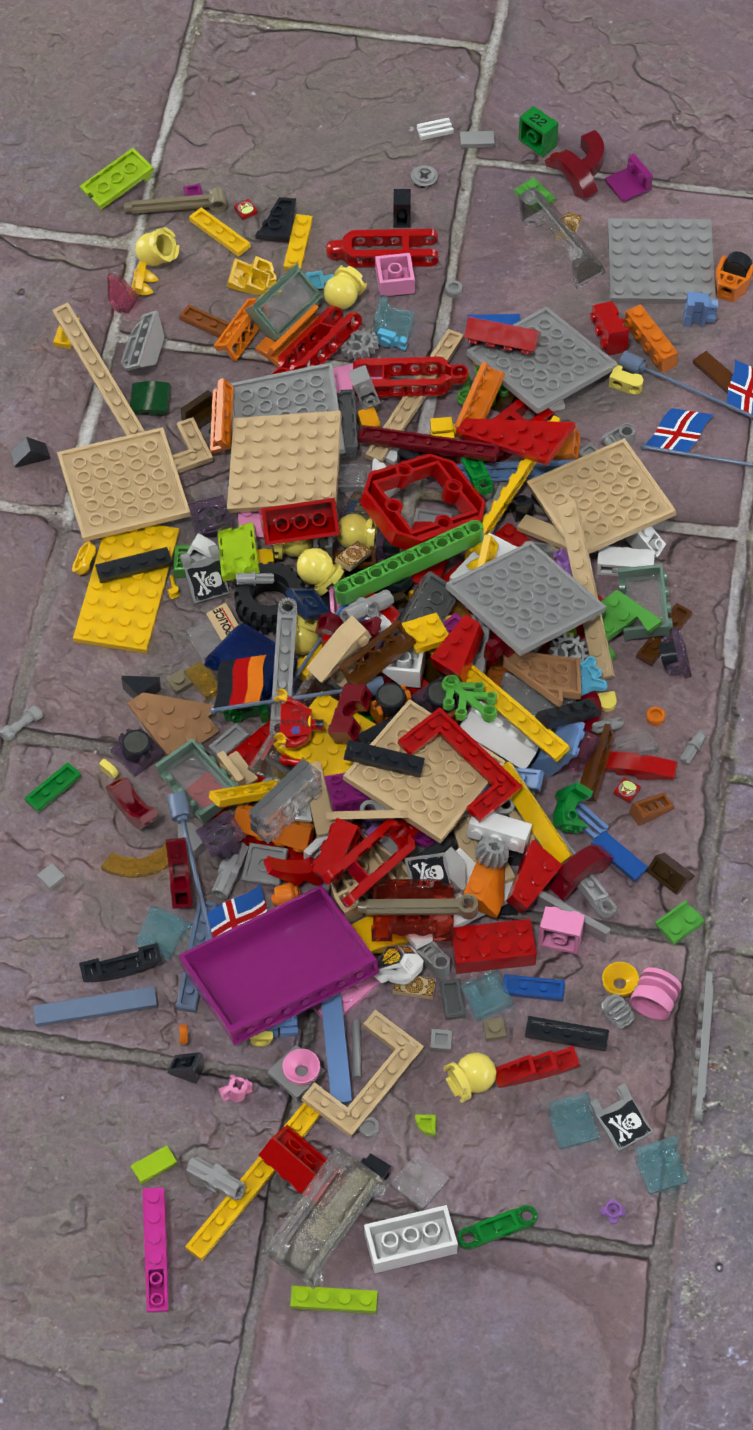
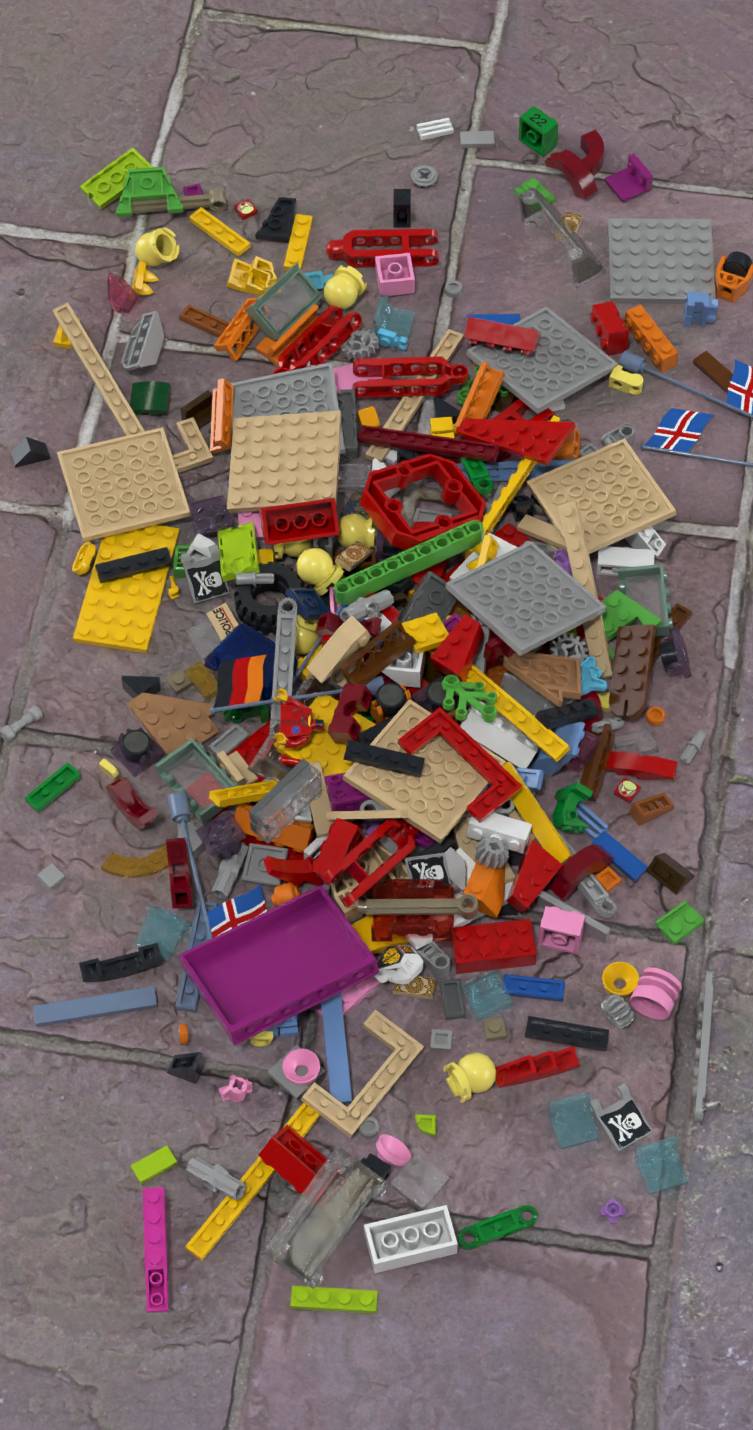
(147, 185): none -> bright green wing
(356, 1039): light grey bar -> none
(364, 387): light grey slope -> none
(392, 1151): none -> bright pink piece
(443, 409): none -> black slope
(608, 879): none -> orange tile
(632, 671): none -> reddish brown plate

